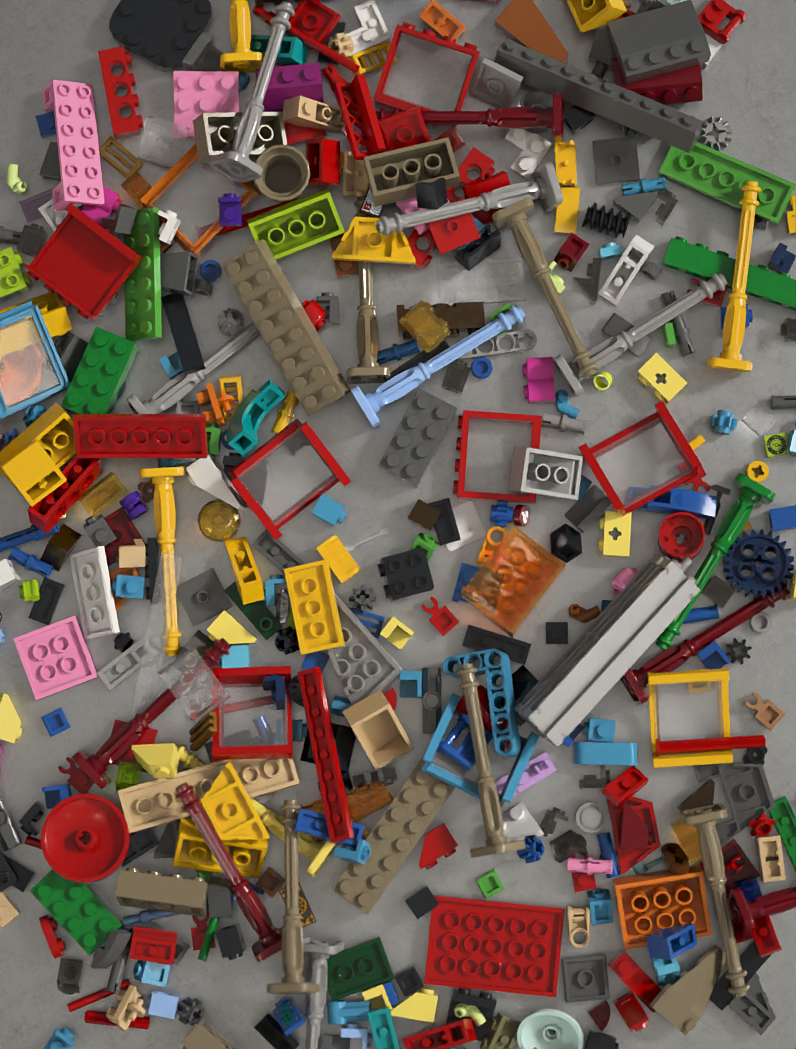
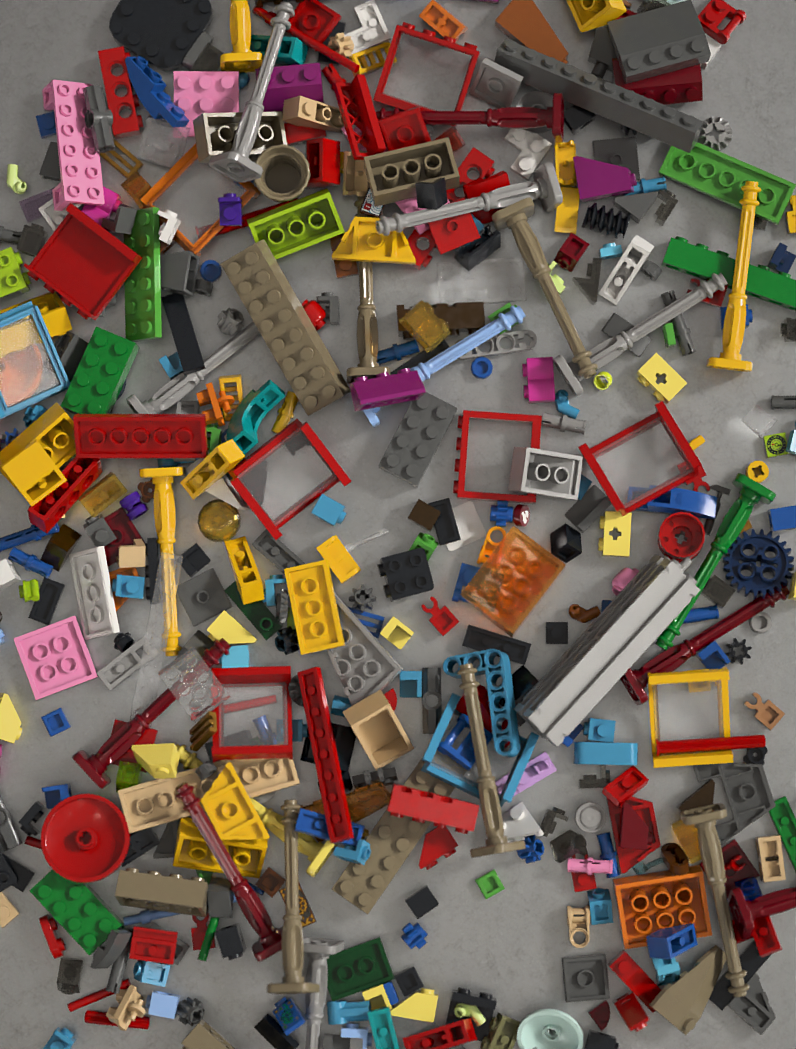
(78, 777): red plate -> none
(98, 118): none -> dark grey piece
(149, 89): none -> blue slope
(194, 560): none -> black panel
(206, 770): none -> dark grey axle
(212, 468): none -> yellow slope
(277, 685): dark blue bracket -> none
(315, 659): blue tile -> none
(386, 389): none -> magenta slope
(414, 935): none -> blue gear
(432, 807): none -> red wedge
(456, 376): clear smoke brick -> none
(494, 946): red plate -> none
(601, 179): none -> magenta slope
(723, 422): dark azure gear -> none
(763, 830): red plate -> none

